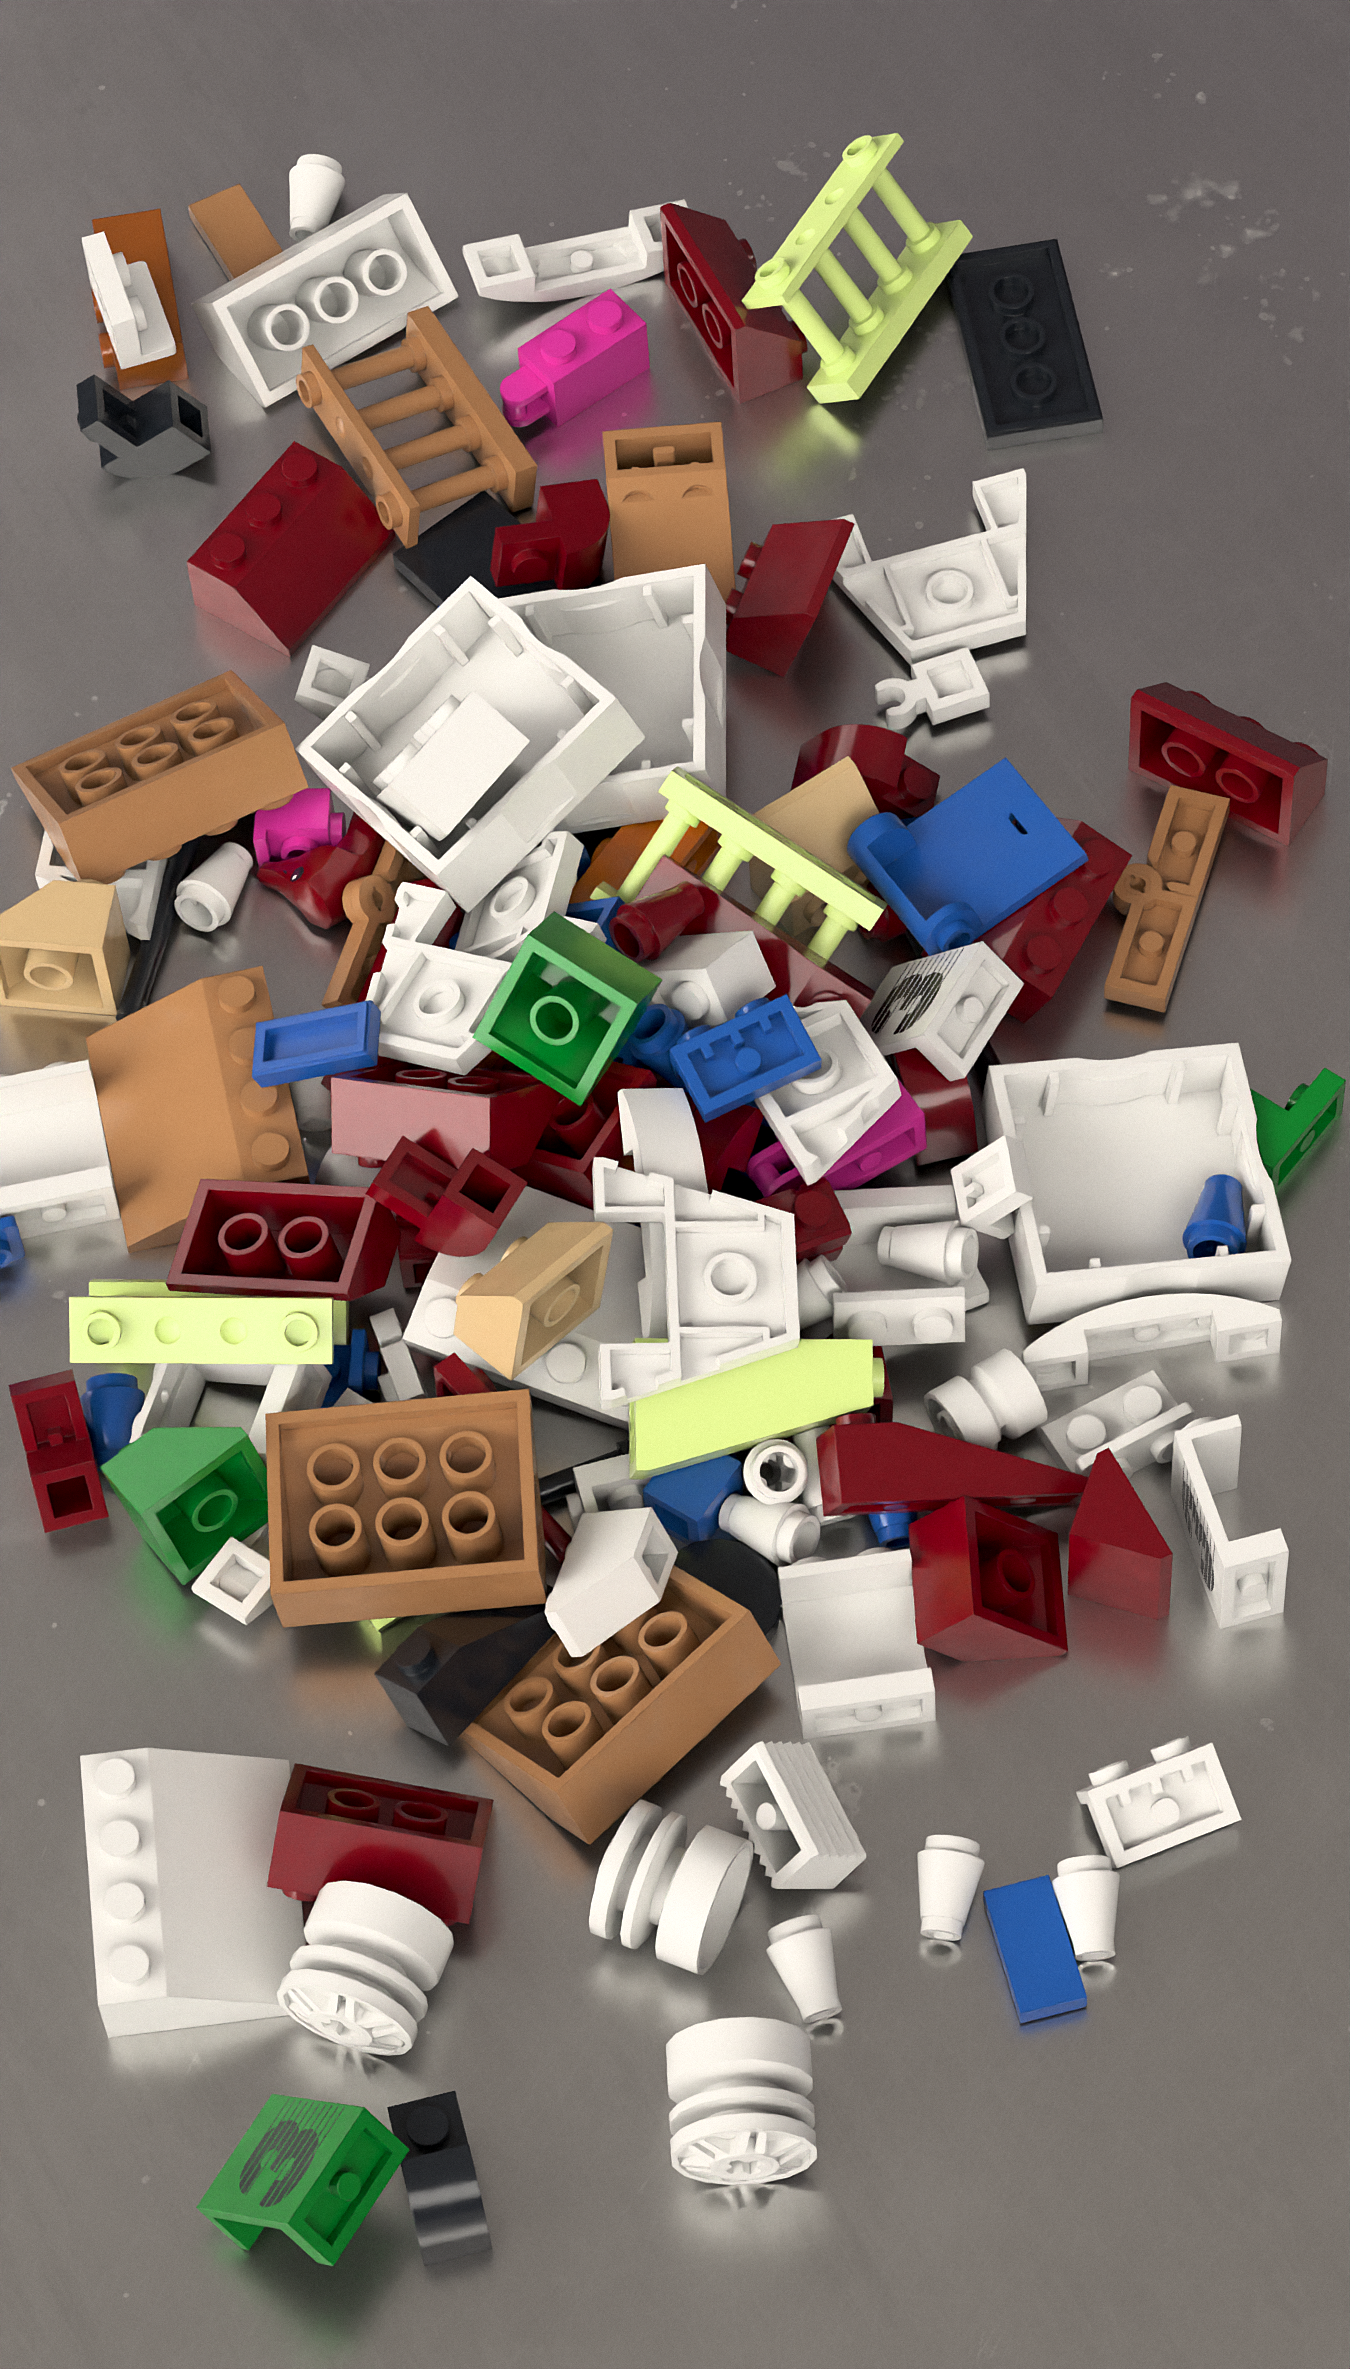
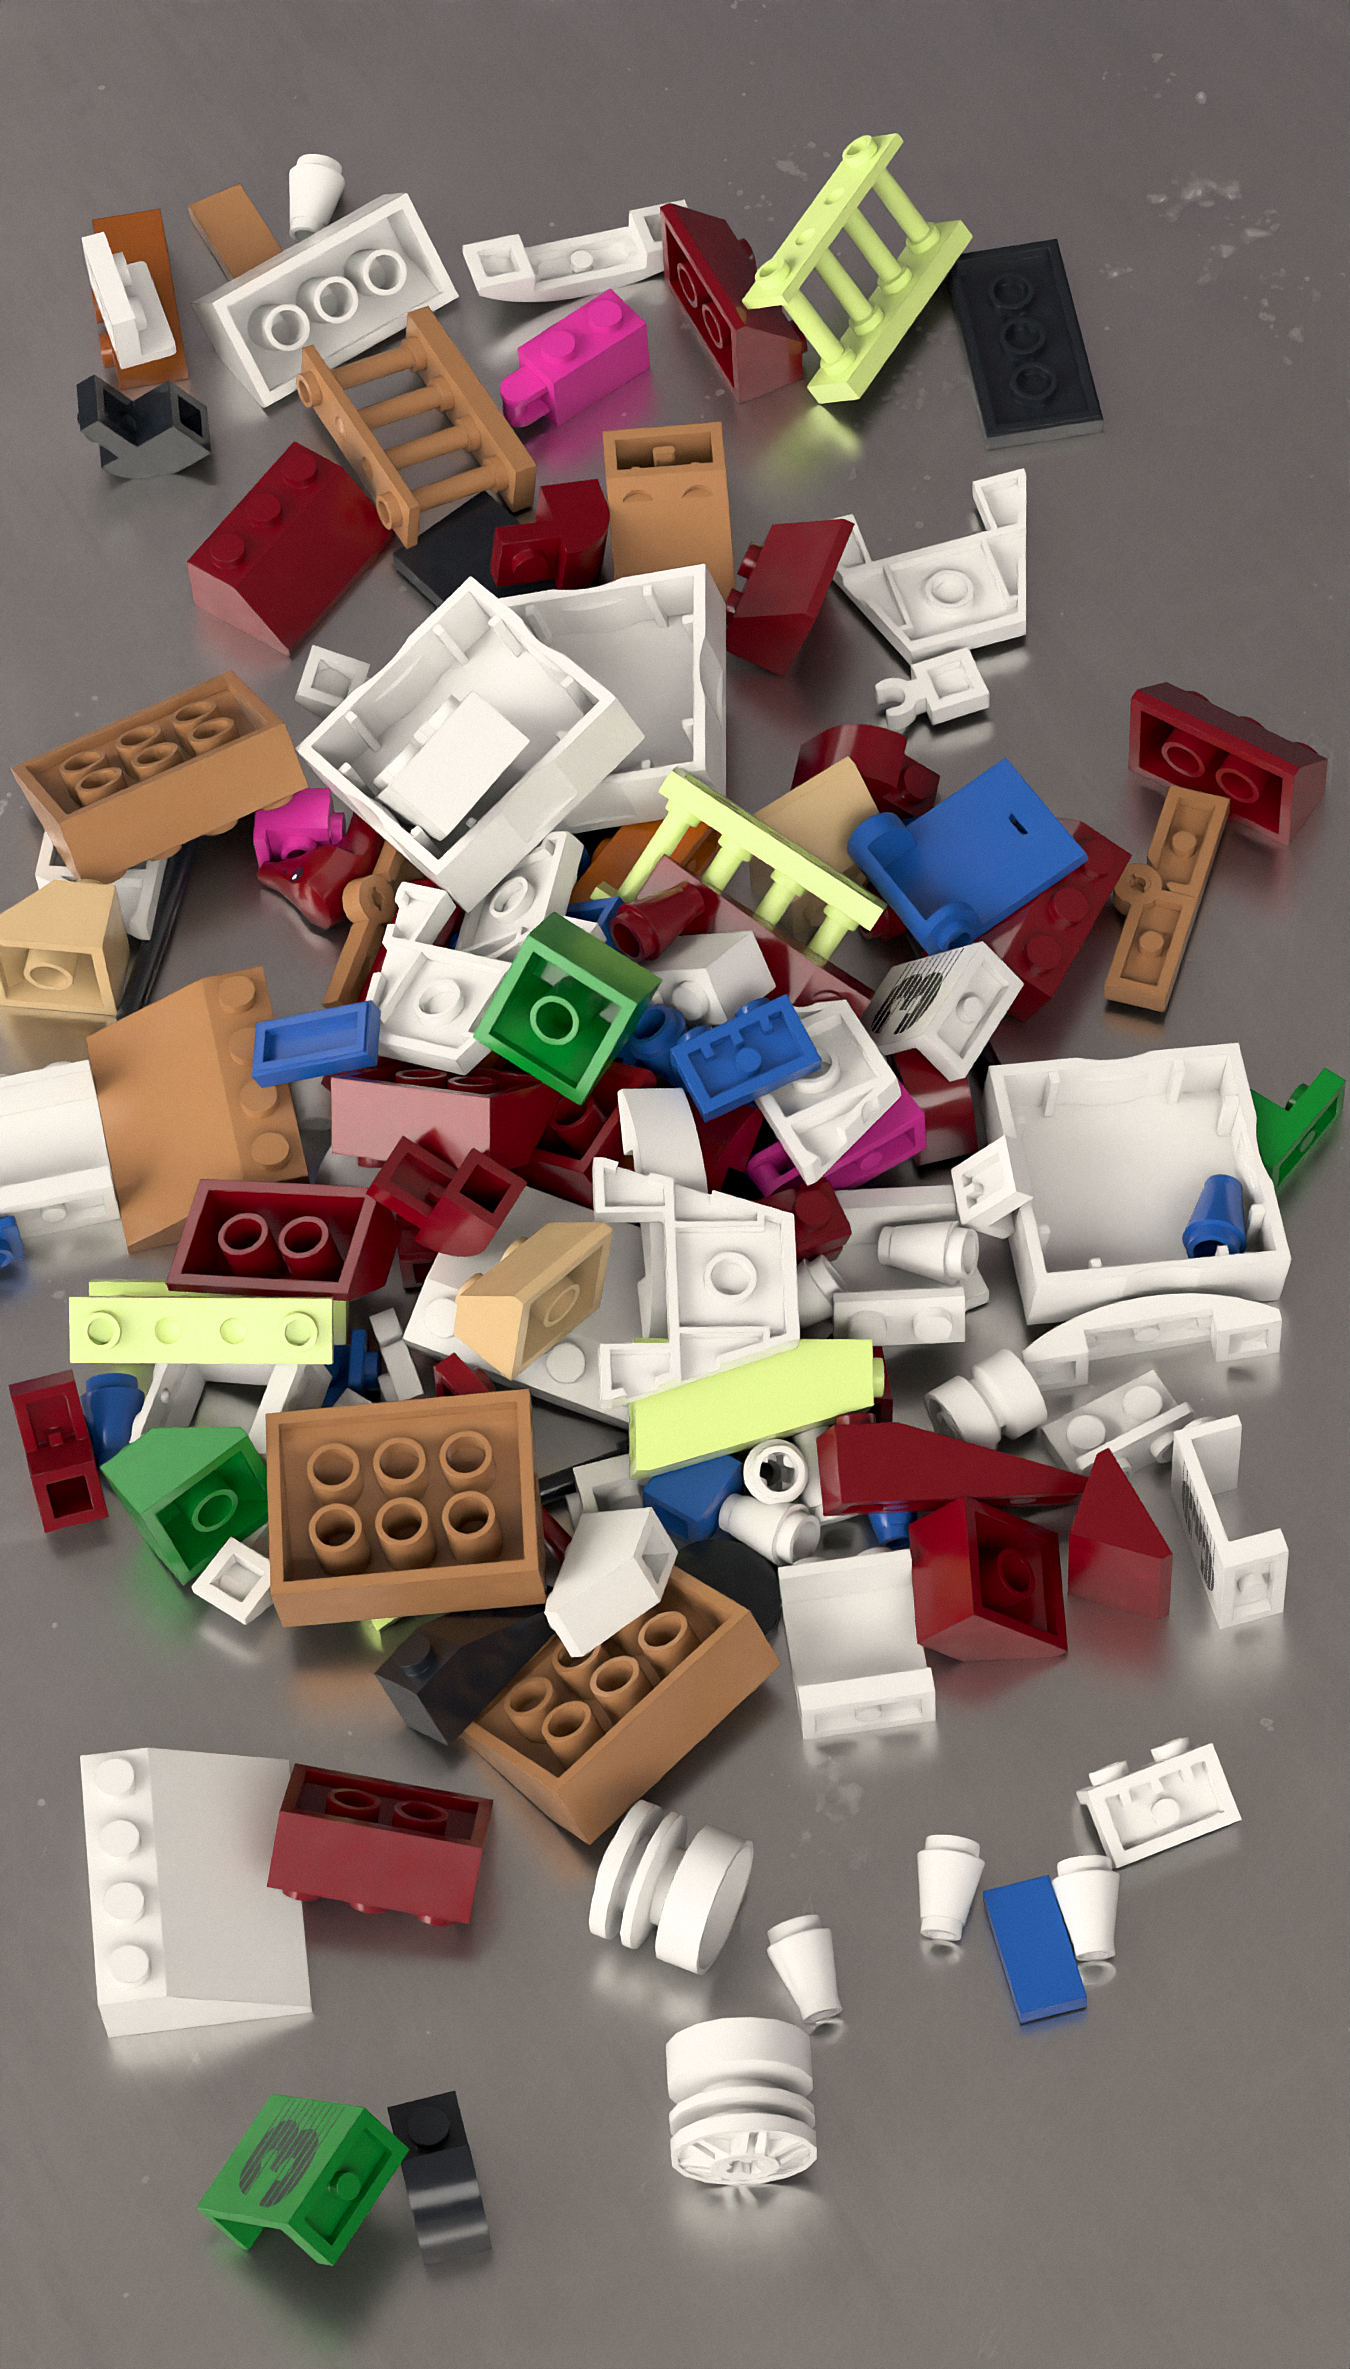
(213, 888): white cone -> none
(365, 1968): white wheel -> none
(793, 1816): white brick -> none

